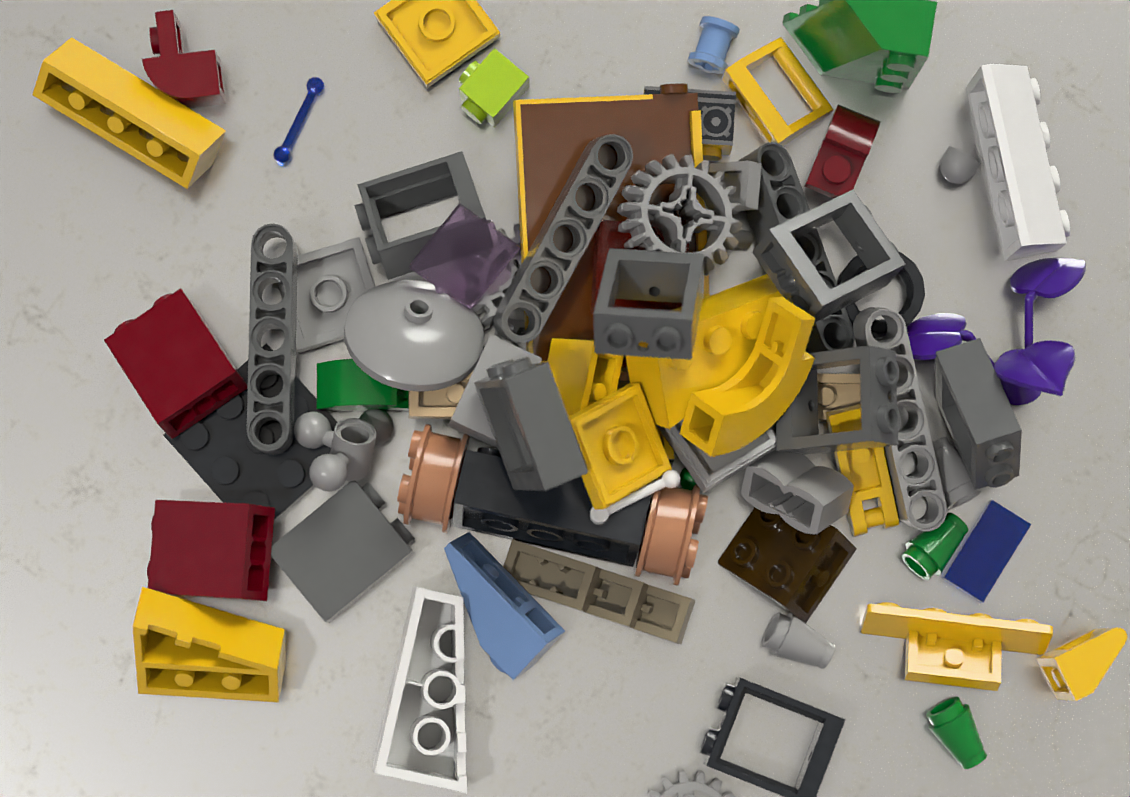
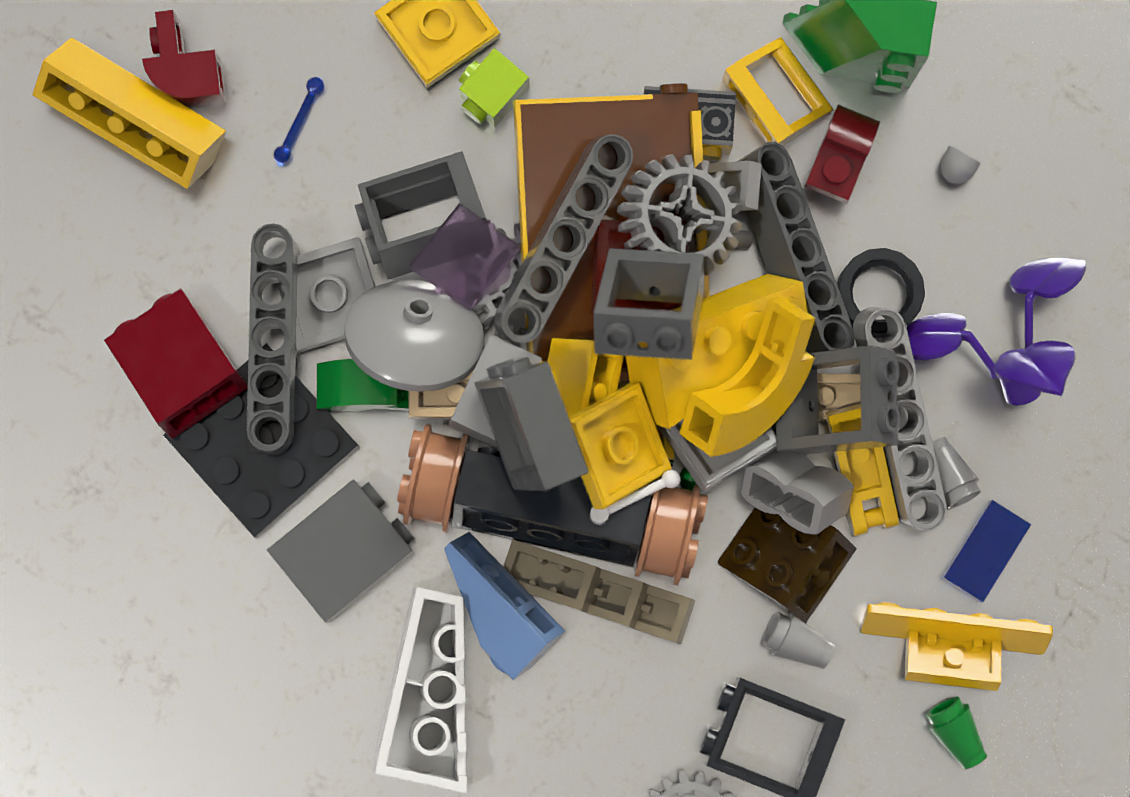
(205, 651): yellow wedge -> none
(211, 549): dark red brick -> none
(350, 445): light grey piece -> none
(713, 44): medium blue bush -> none
(785, 259): dark grey window -> none
(931, 550): green cone -> none
(978, 414): dark grey window -> none
(1017, 161): white slope -> none
(1081, 663): yellow tile -> none

